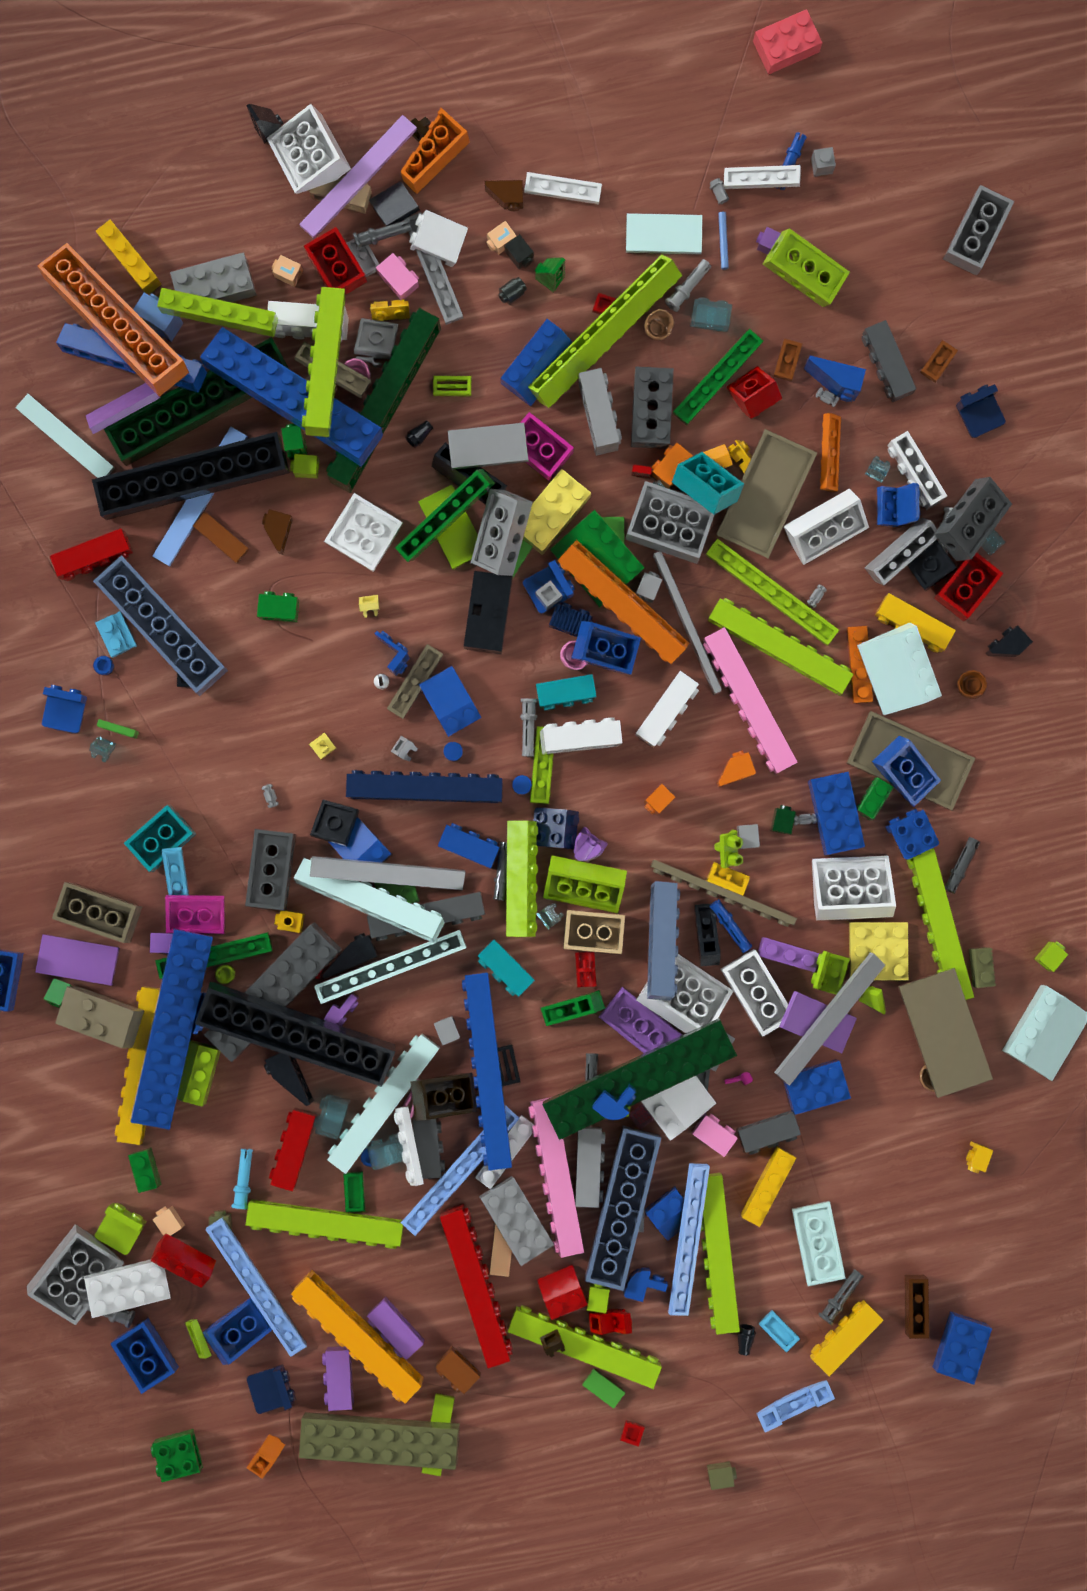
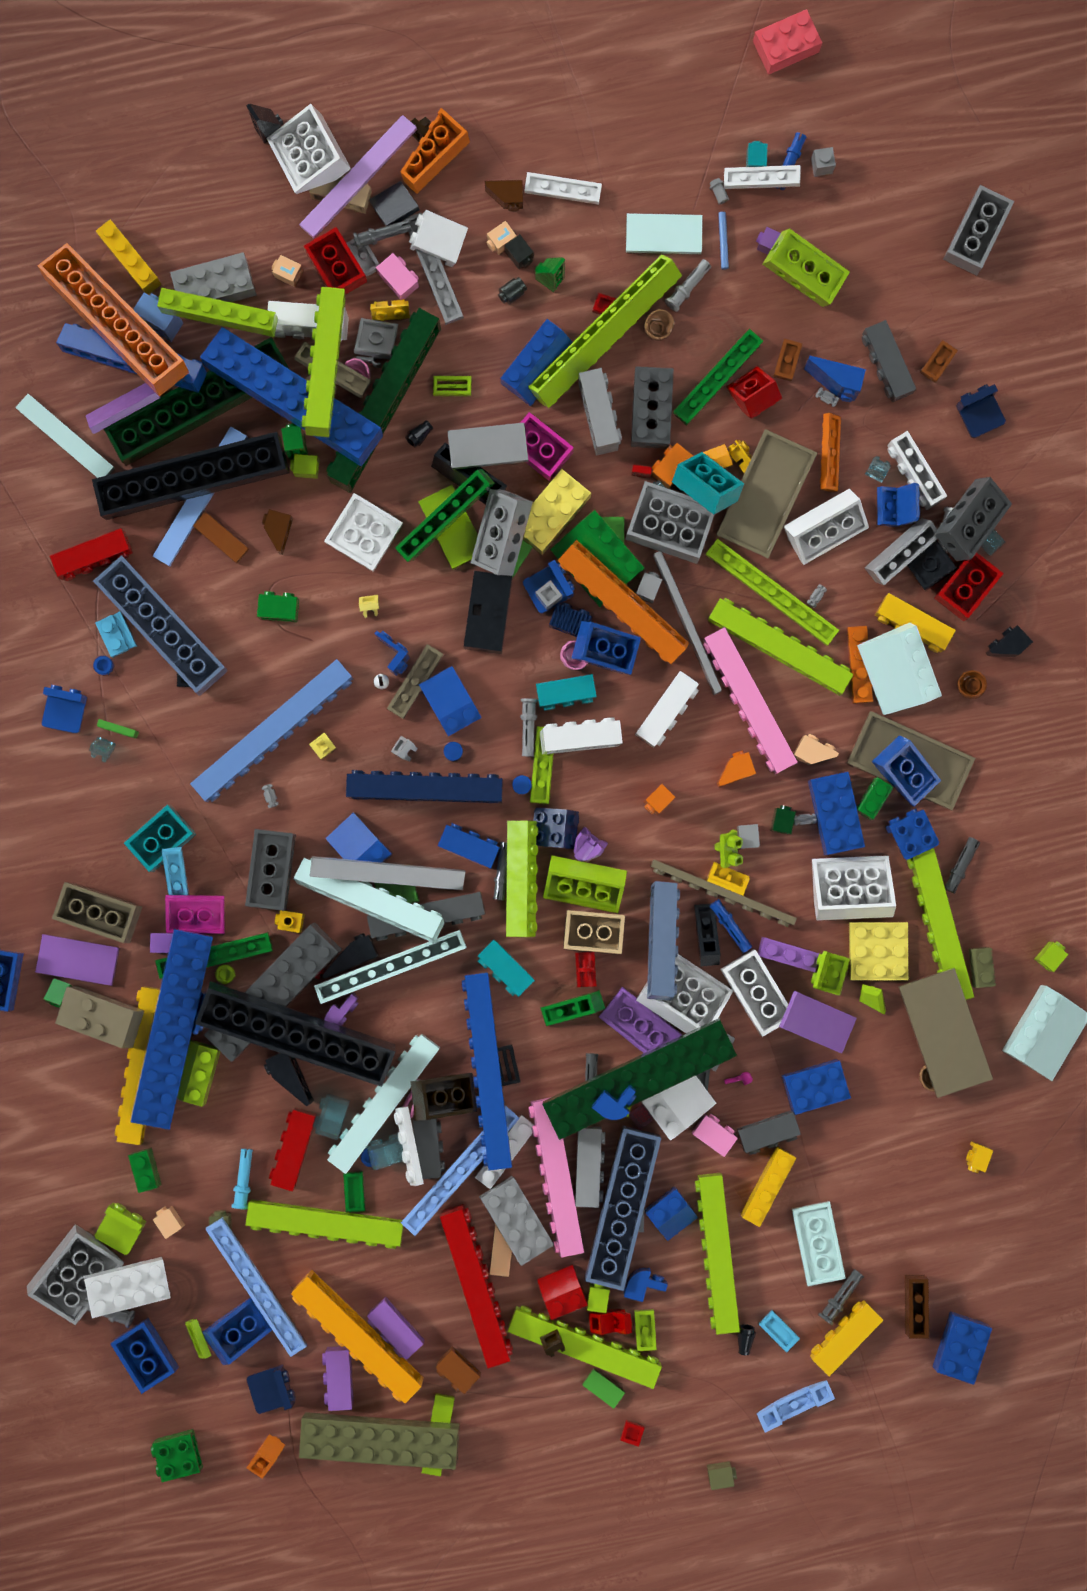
(183, 1260): red brick -> none
(271, 731): none -> medium blue brick
(334, 823): black tile -> none
(447, 1030): light grey panel -> none
(549, 916): clear light blue tile -> none
(645, 1330): none -> lime plate
(688, 1239): light blue tile -> none
(711, 314): clear light blue brick -> none
(756, 154): none -> teal brick
(811, 751): none -> light nougat slope
(829, 1018): light grey tile -> none

